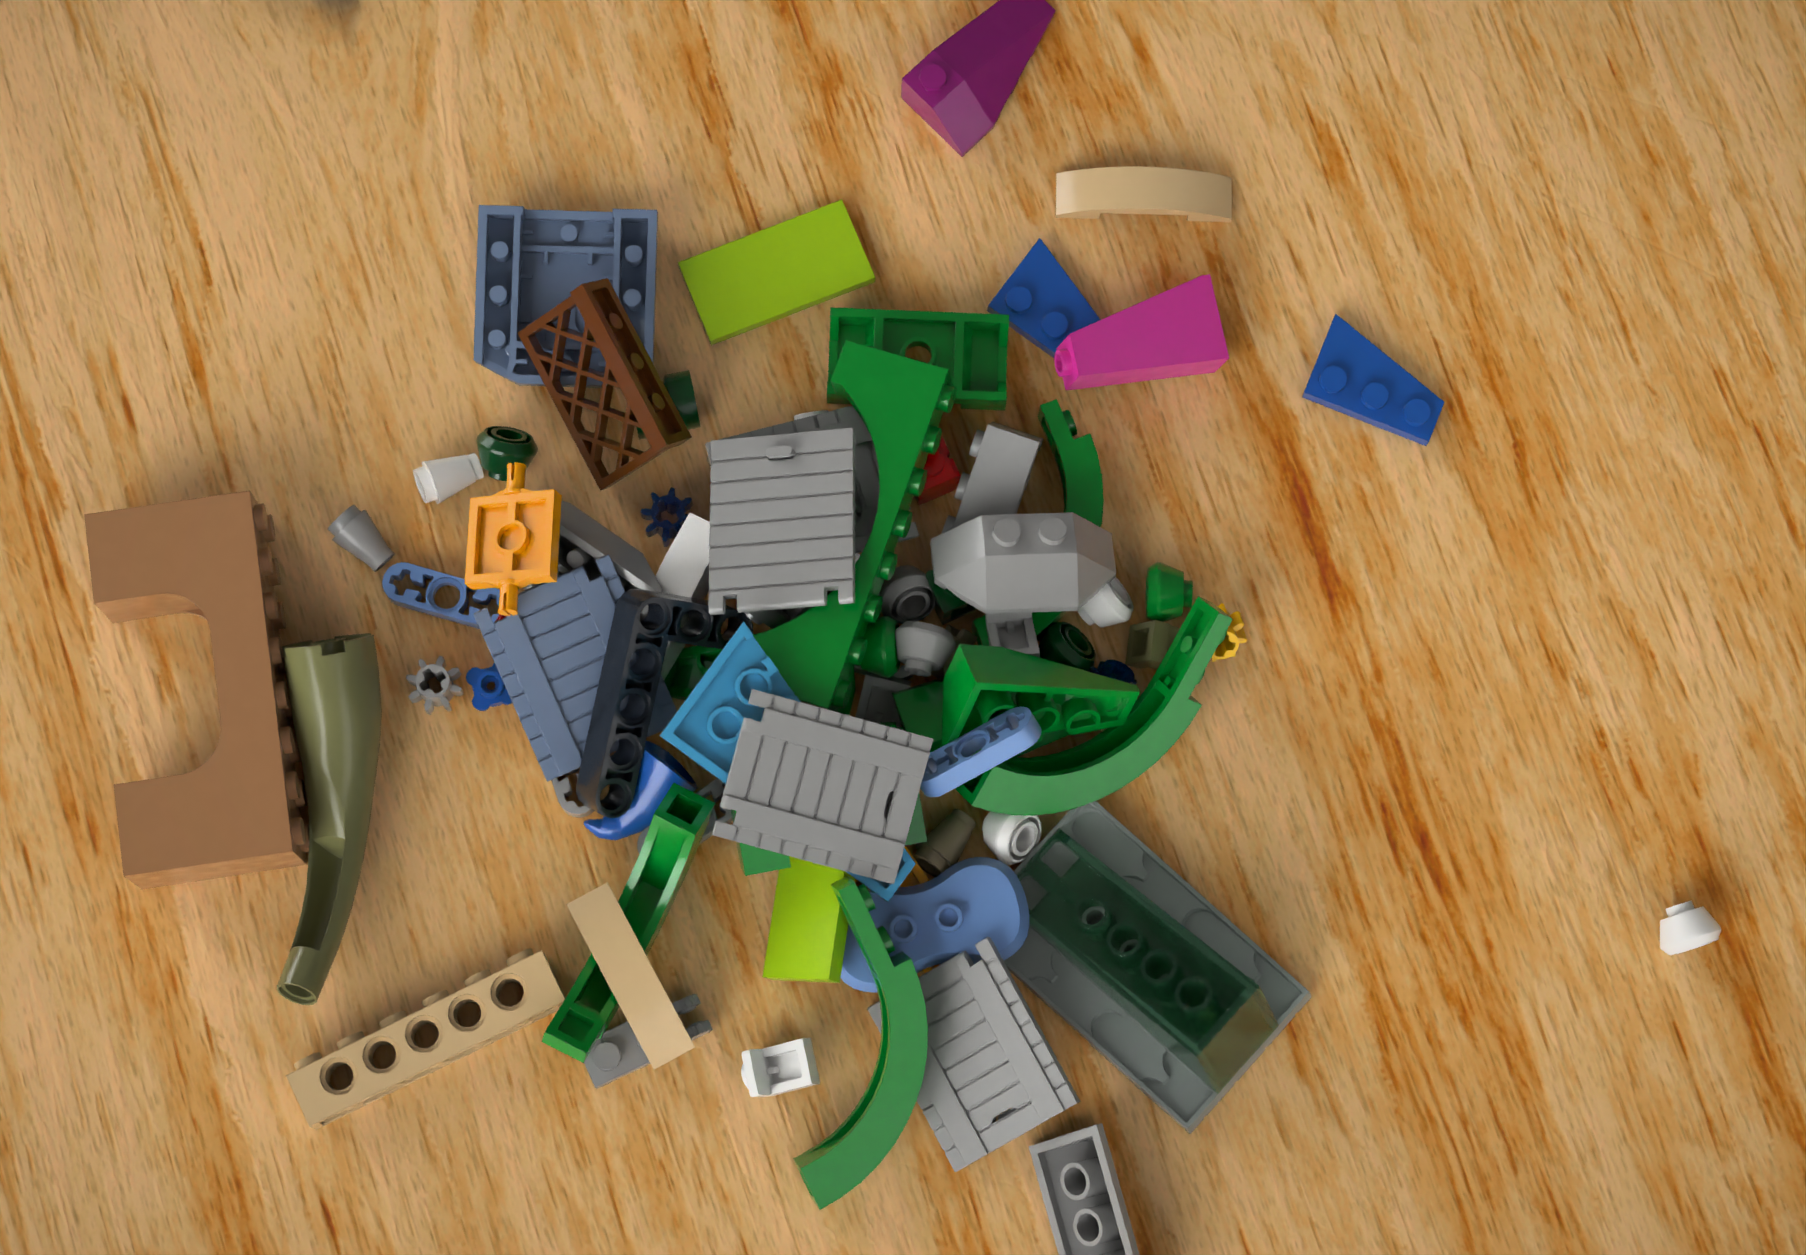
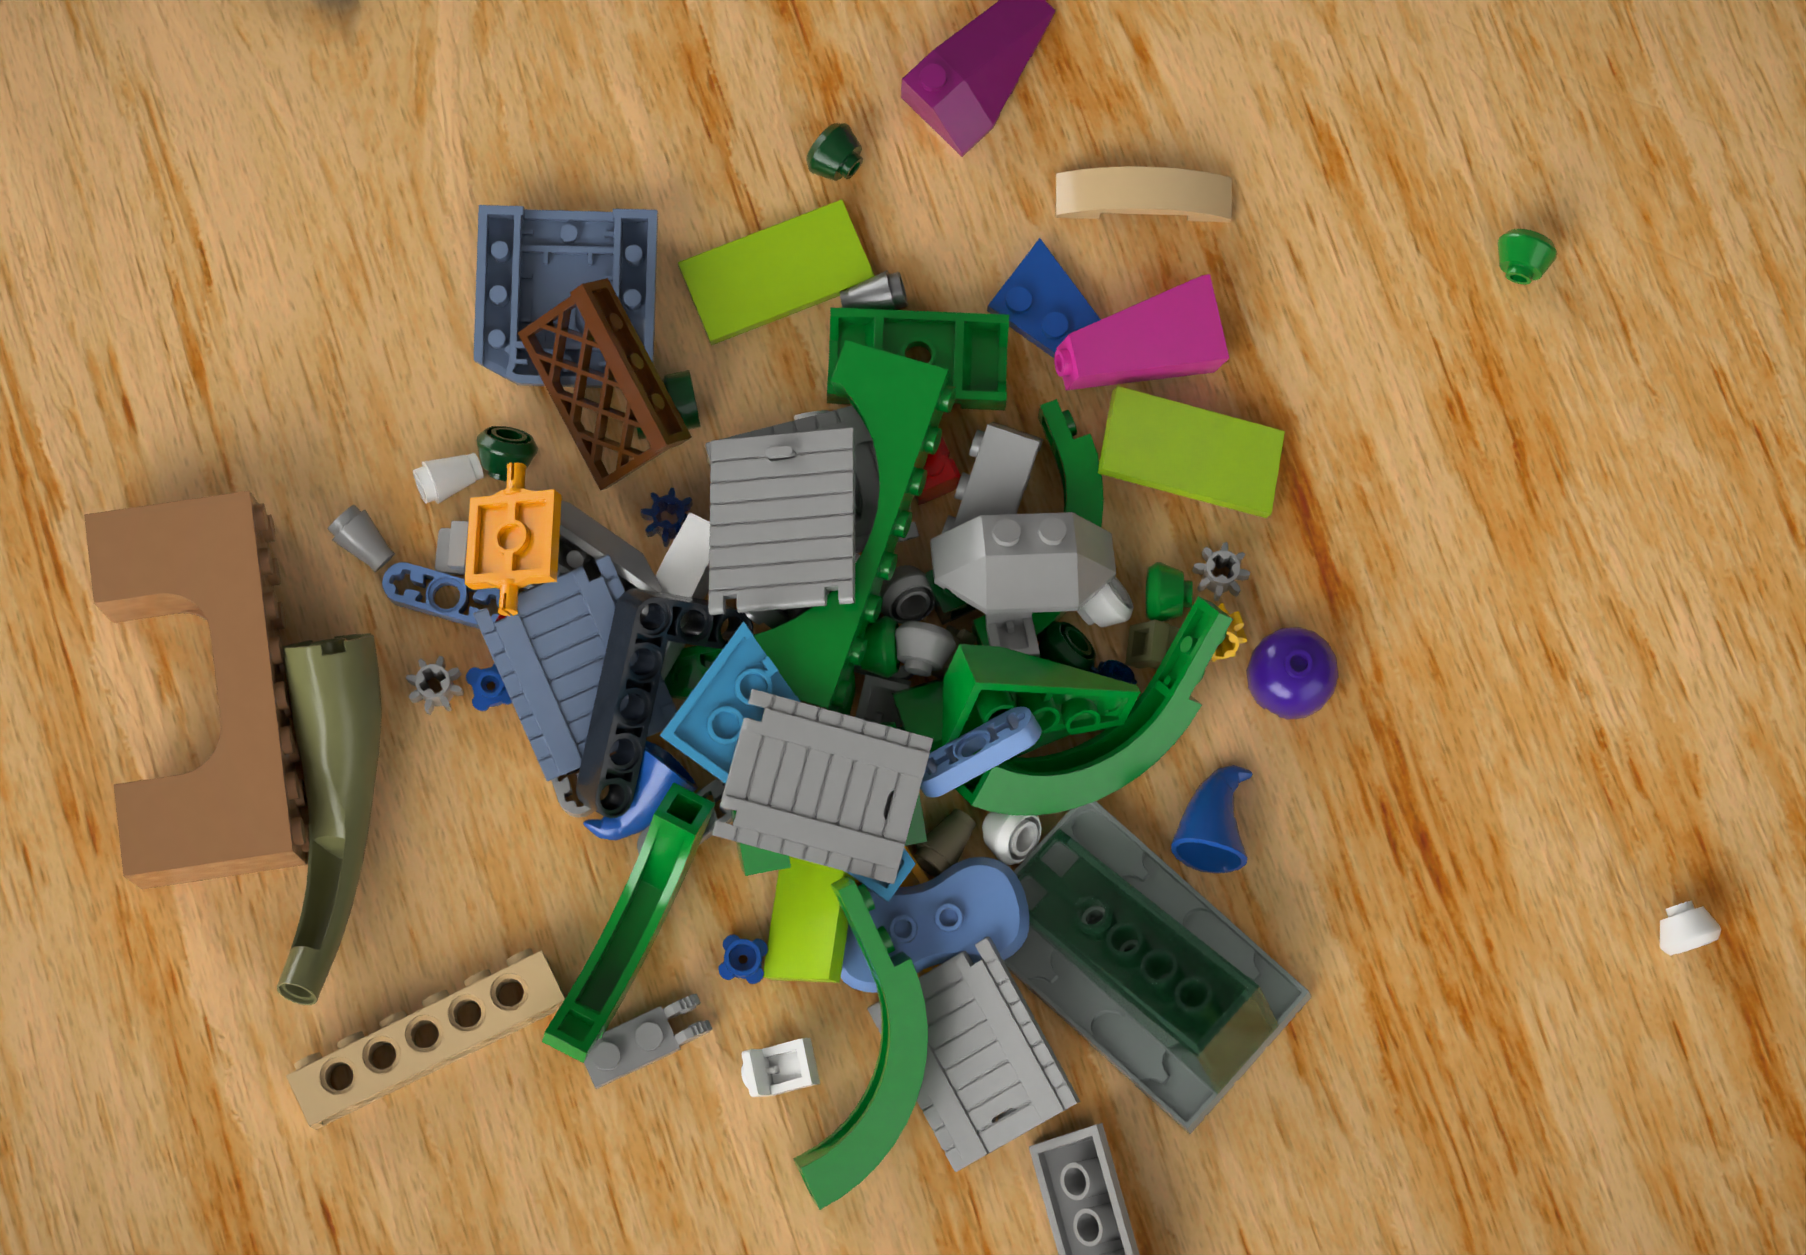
(452, 548): none -> light grey bracket
(630, 976): tan slope -> none
(750, 970): none -> blue plate
(835, 153): none -> dark green cone
(879, 292): none -> flat silver cone
(1191, 452): none -> lime tile
(1208, 830): none -> blue hat
(1220, 560): none -> light grey gear
(1292, 673): none -> dark purple cylinder
(1370, 386): blue wing -> none
(1525, 255): none -> green cone

